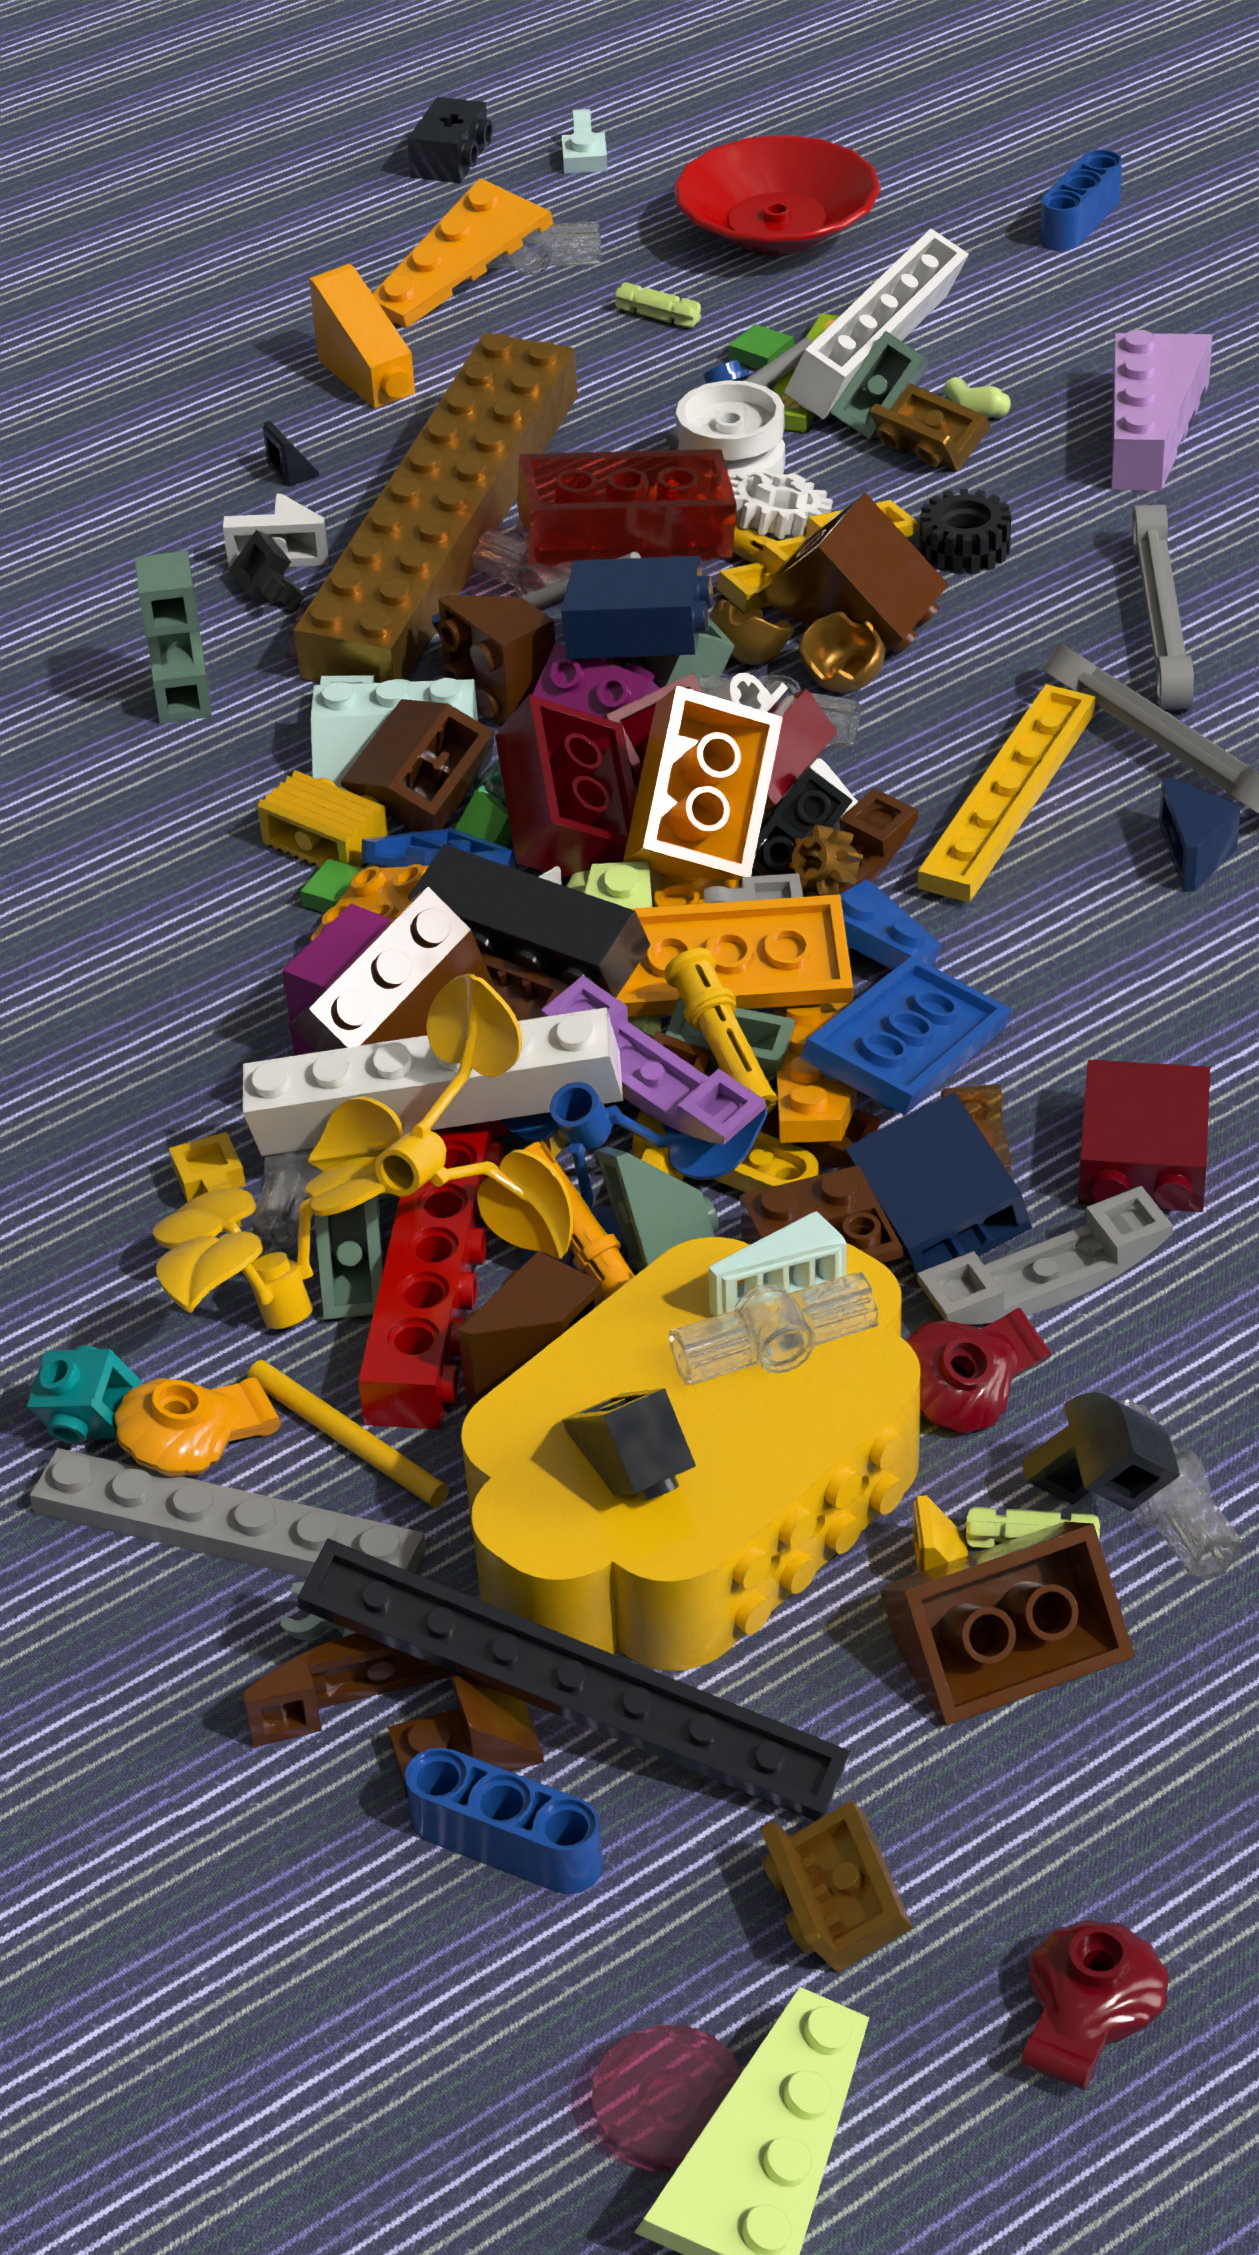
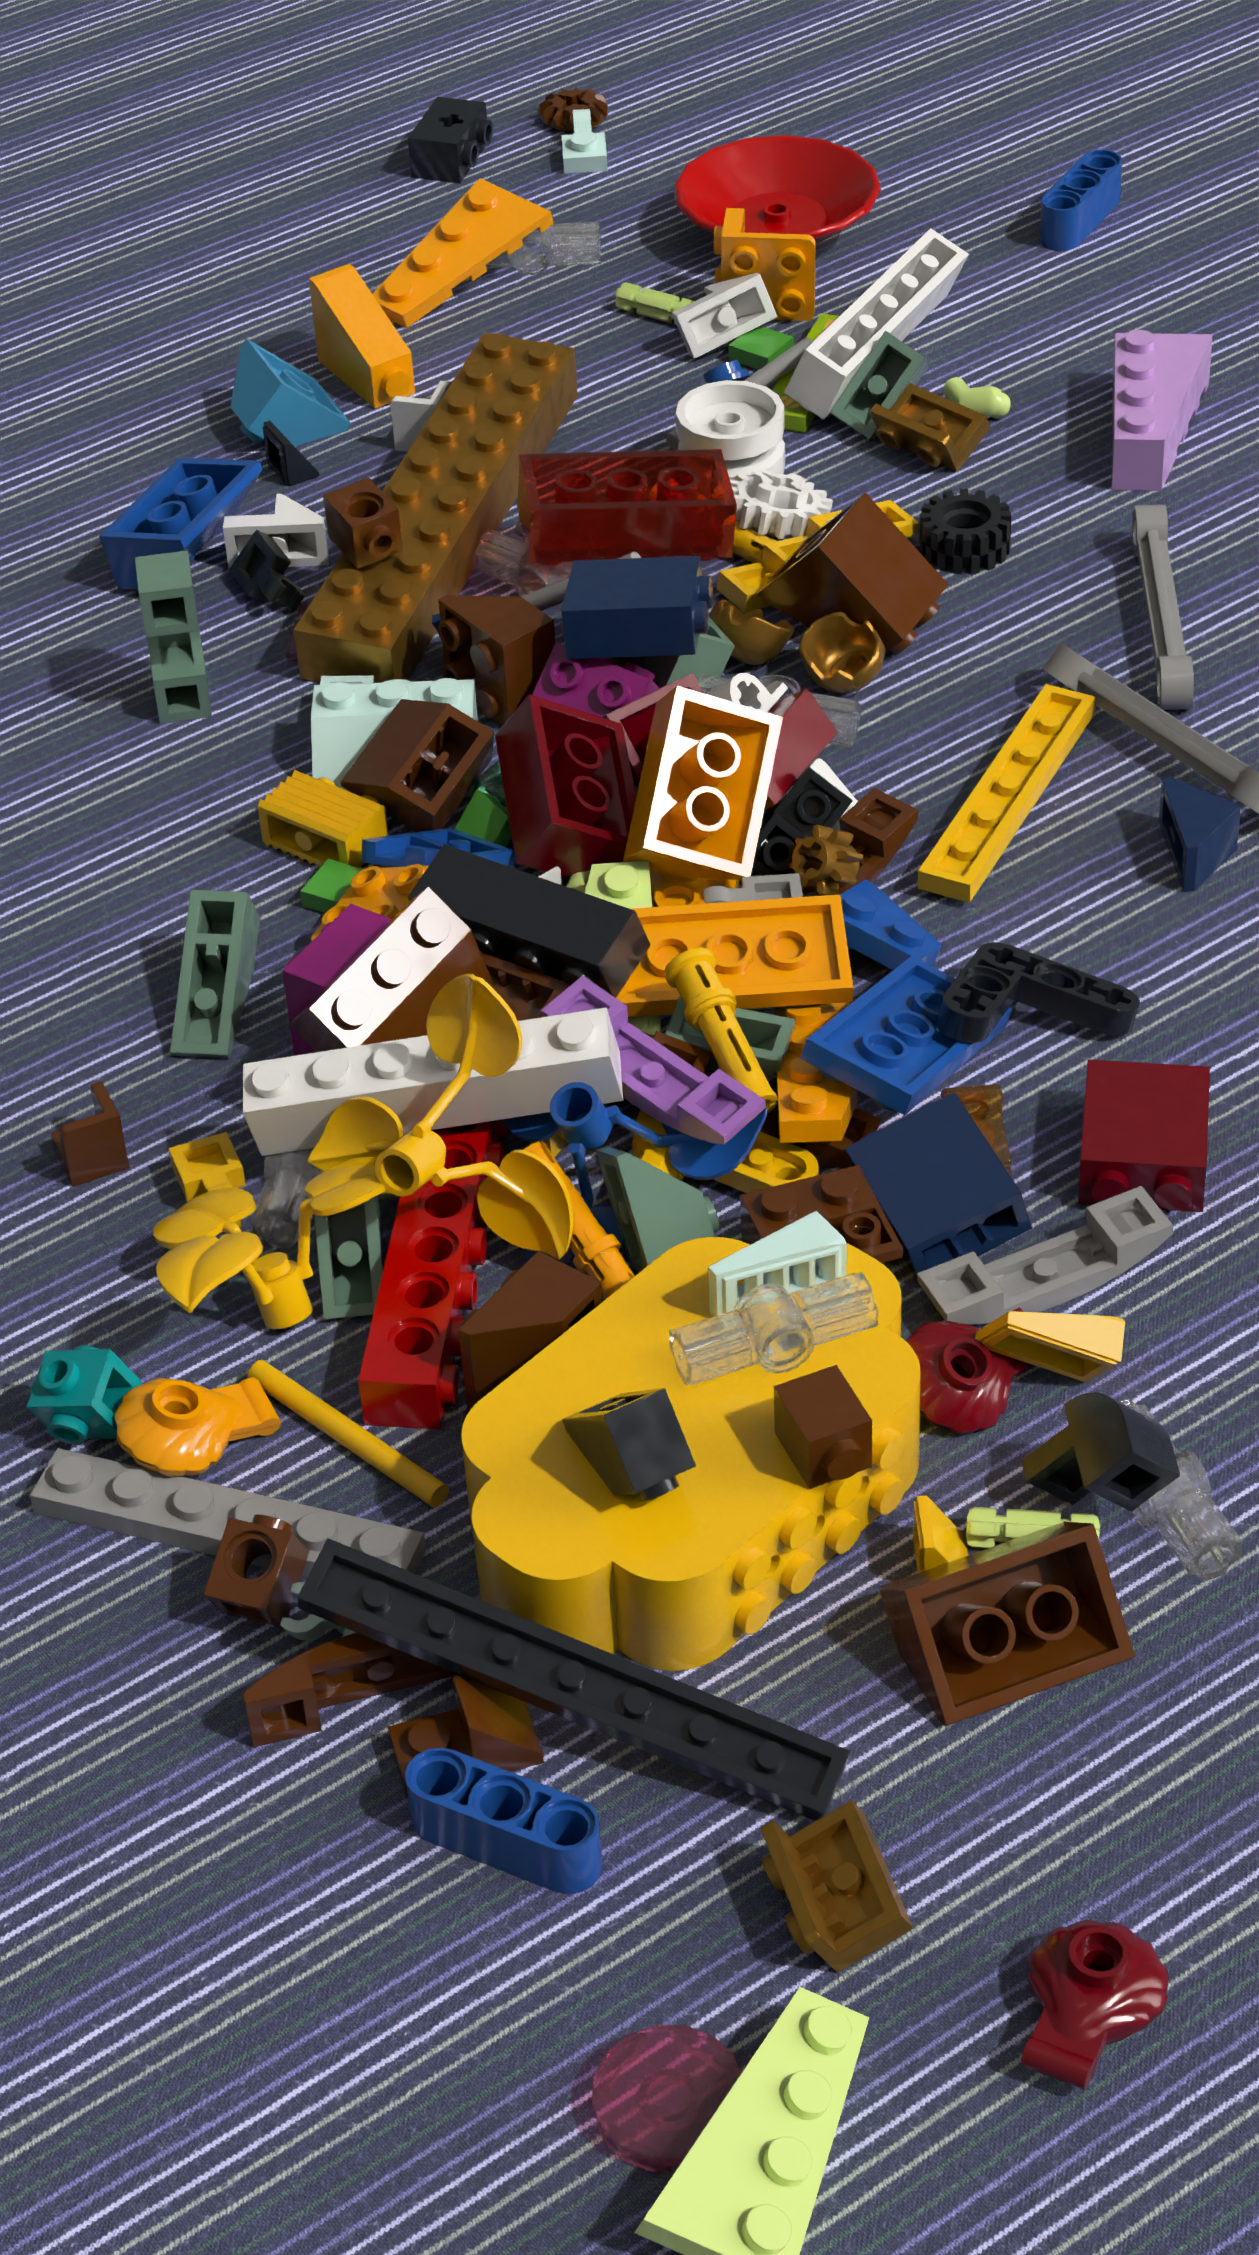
(93, 1144): none -> reddish brown panel
(177, 512): none -> blue slope
(214, 972): none -> sand green slope
(265, 1597): none -> reddish brown brick
(283, 394): none -> dark azure slope
(363, 522): none -> reddish brown brick
(411, 415): none -> white panel
(558, 108): none -> reddish brown gear
(724, 314): none -> white slope
(781, 260): none -> light orange bracket
(823, 1426): none -> reddish brown brick
(1009, 974): none -> black beam
(1058, 1342): none -> yellow slope

